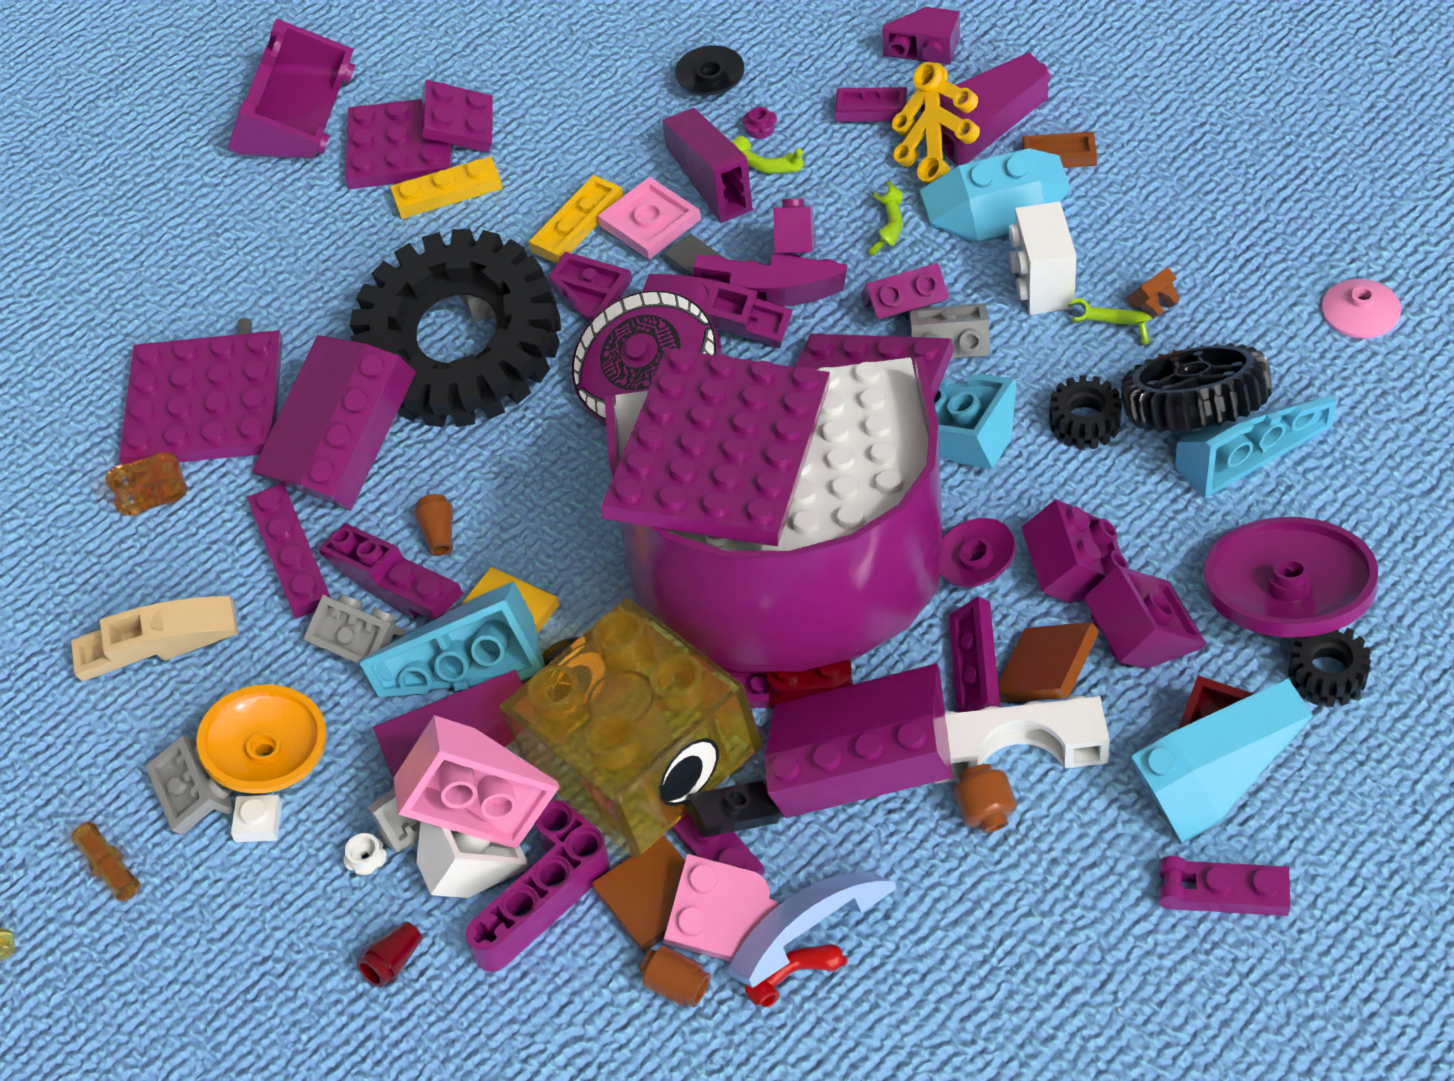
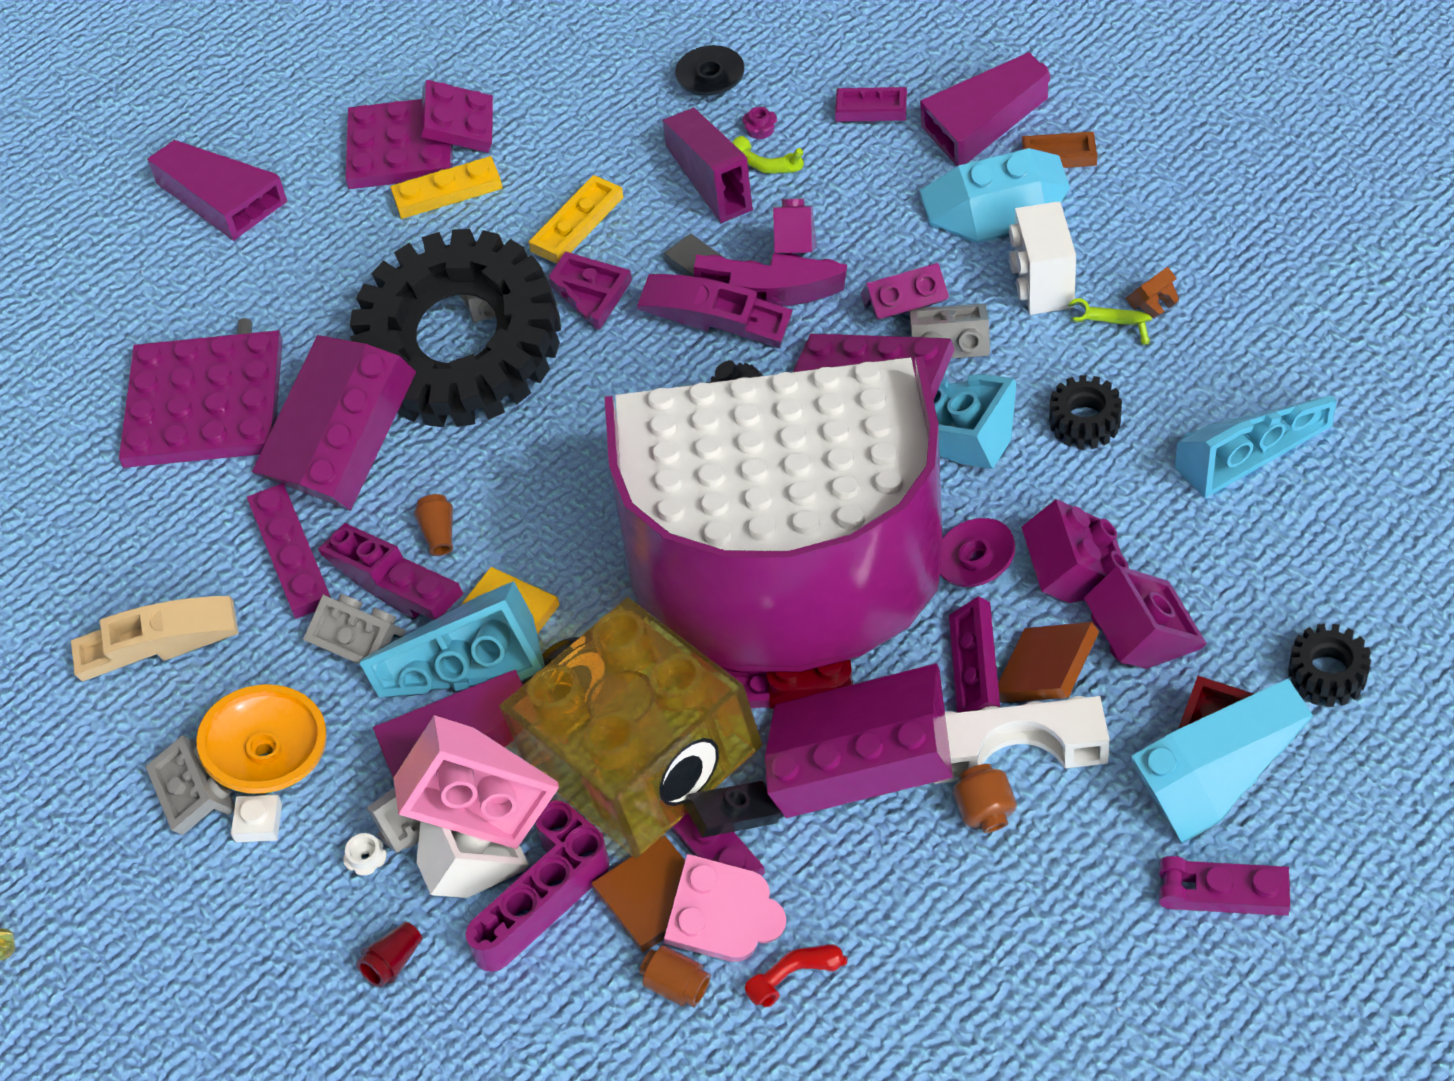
(105, 861): clear orange pin -> none
(150, 482): clear orange piece -> none
(217, 187): none -> magenta slope
(291, 95): magenta windscreen -> none
(628, 340): dish -> none
(649, 218): bright pink plate -> none
(718, 447): magenta plate -> none
(763, 948): light blue slope -> none
(893, 229): lime piece -> none
(923, 36): magenta slope -> none
(930, 81): yellow plant -> none
(1196, 387): black gear -> none
(1291, 577): magenta dish -> none
(1361, 308): bright pink dish -> none

